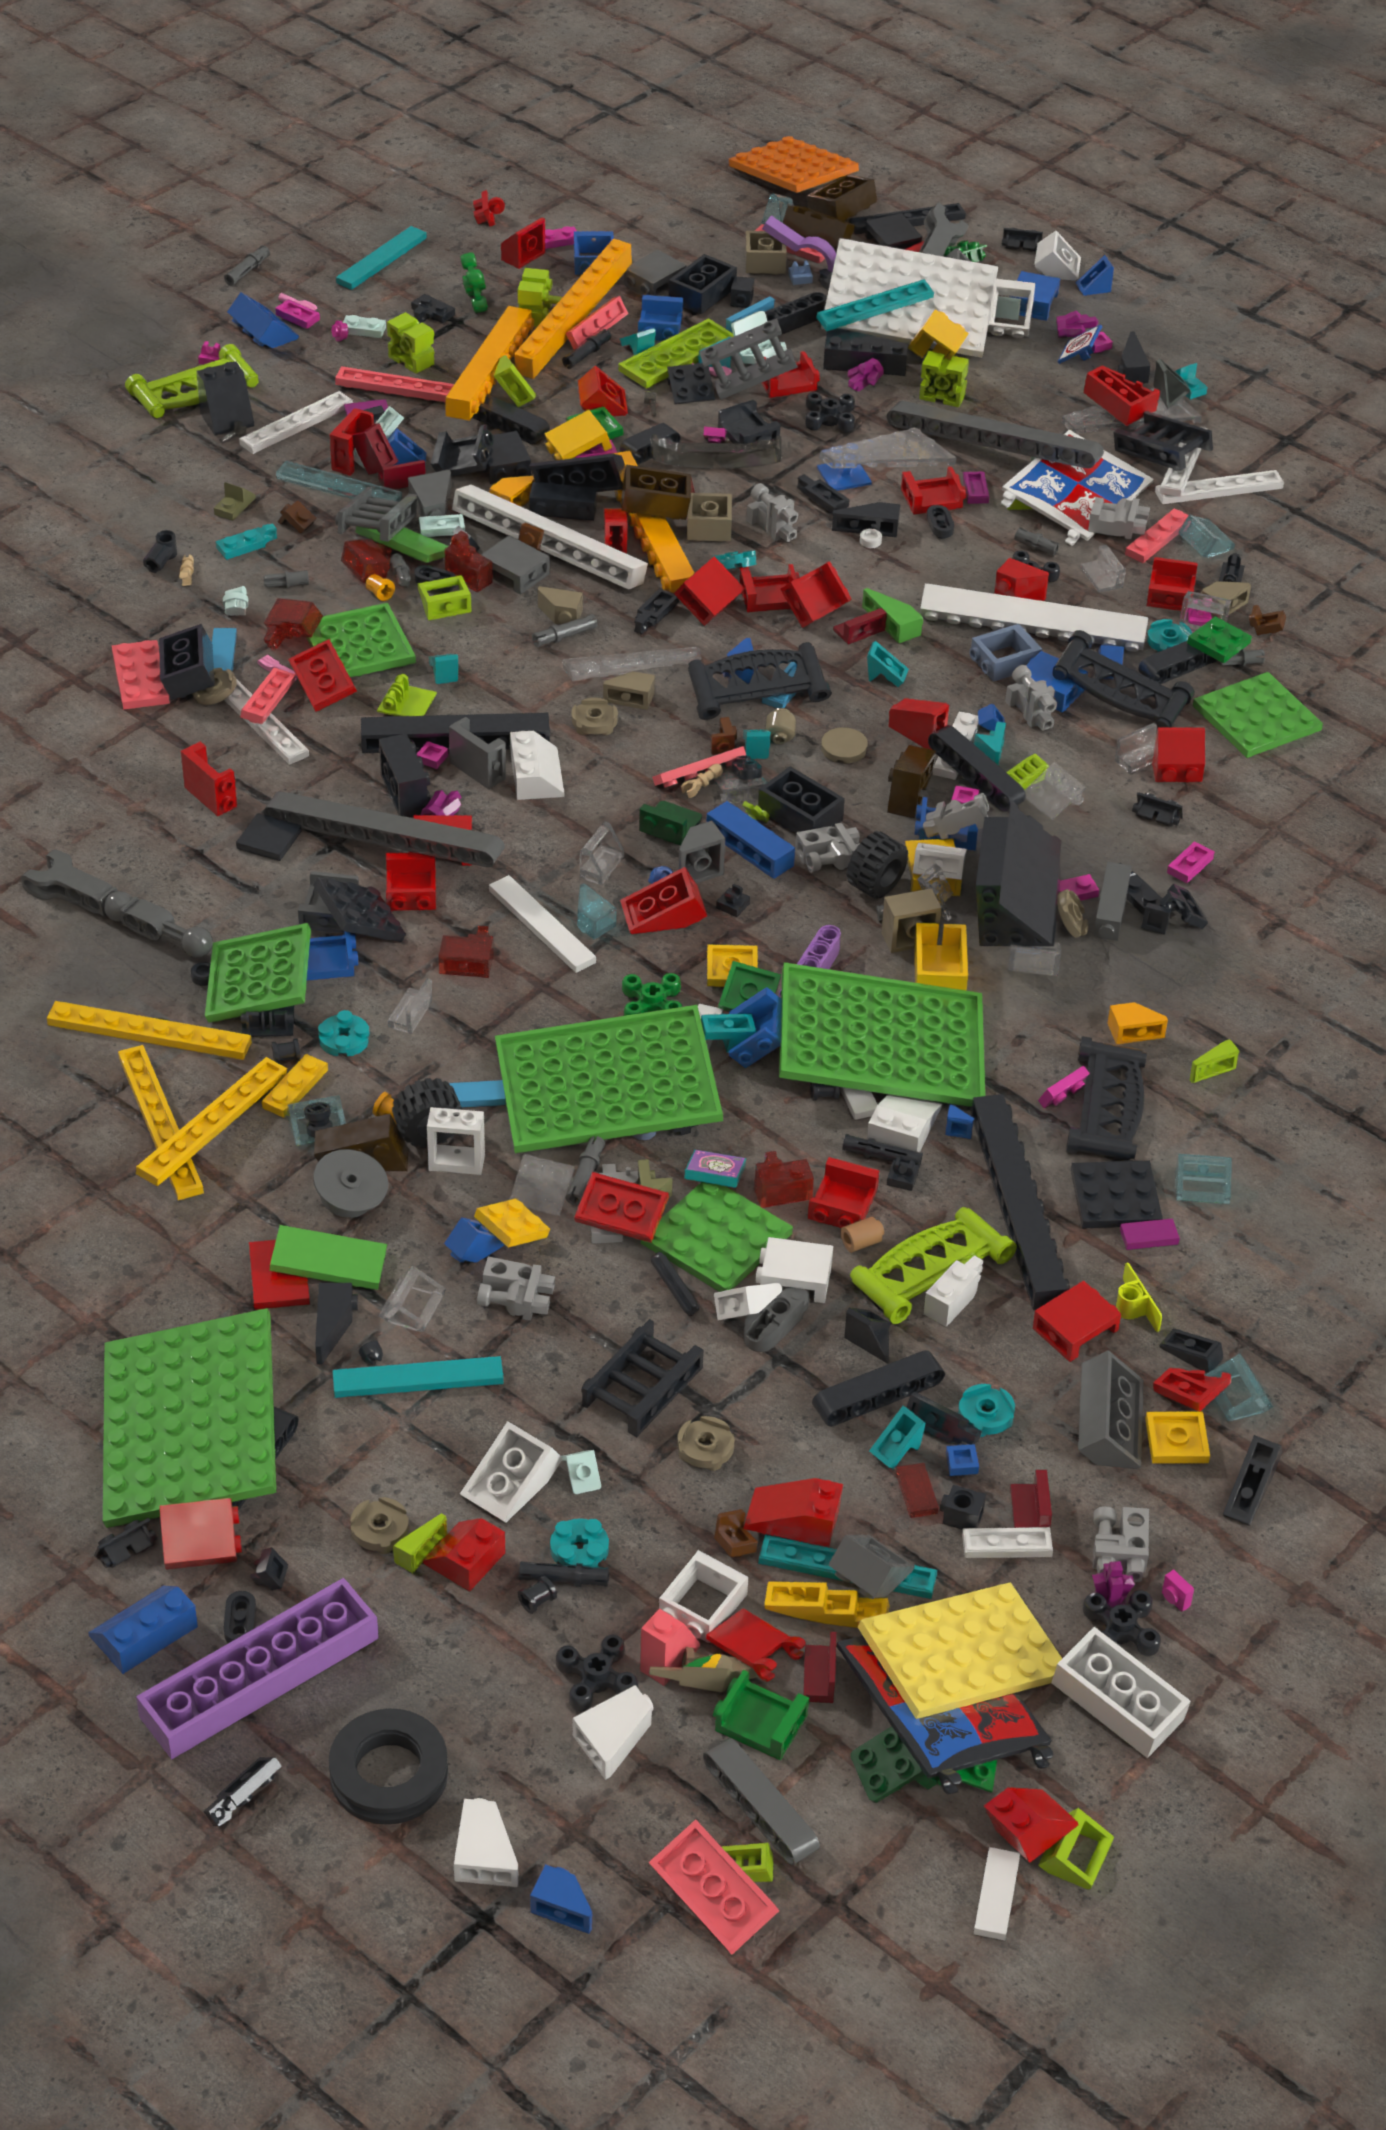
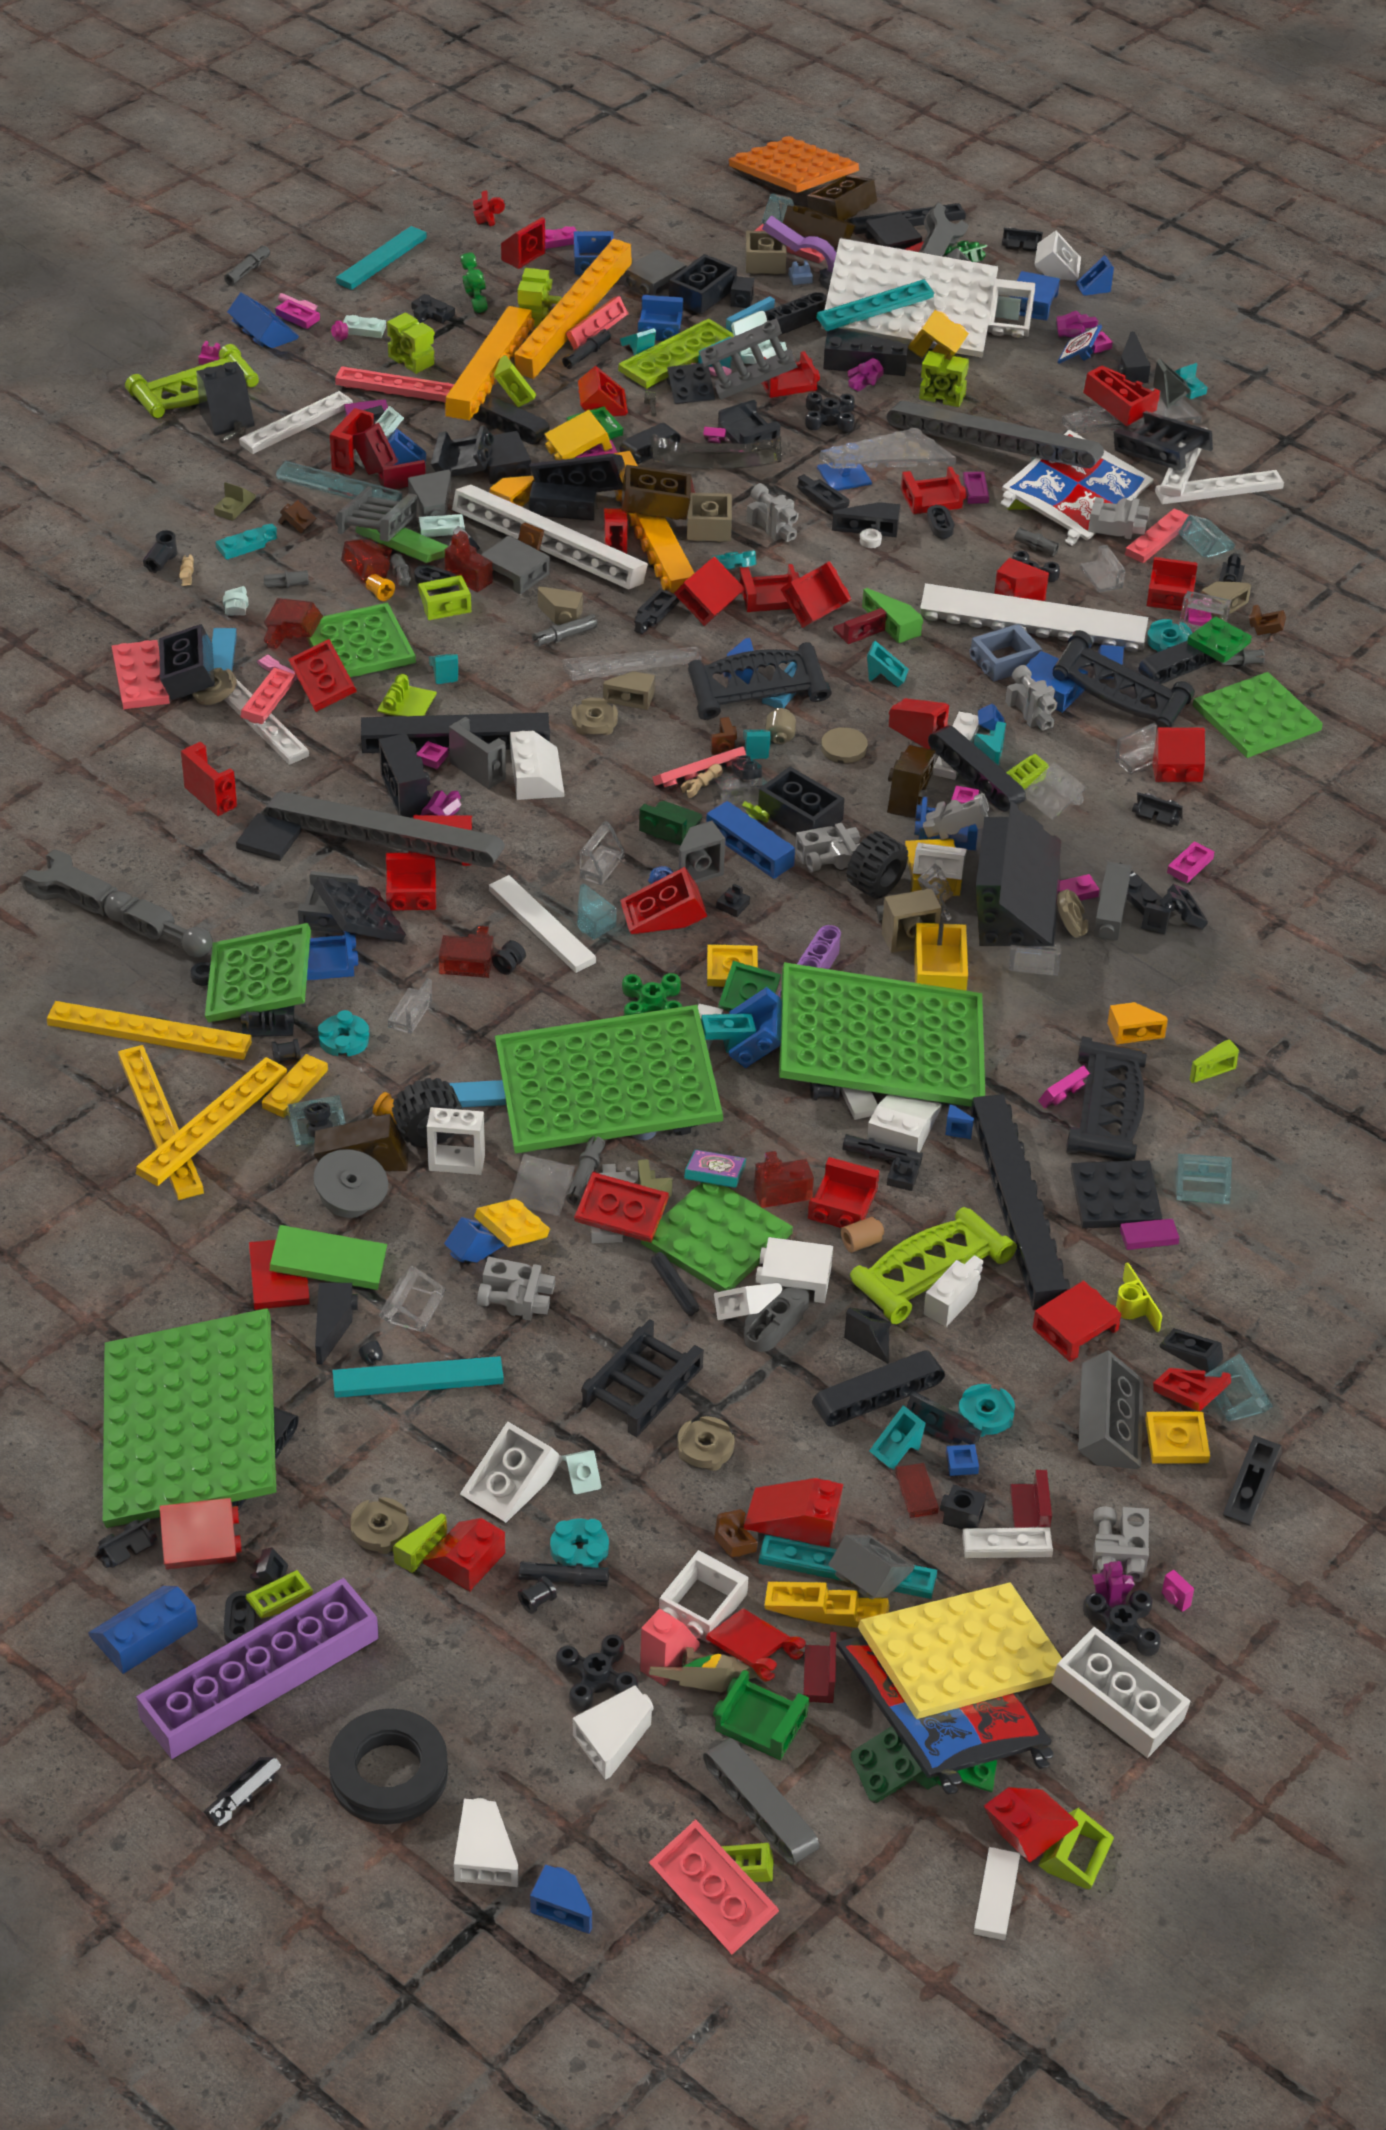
(284, 1585): none -> lime slope
(507, 958): none -> black wheel

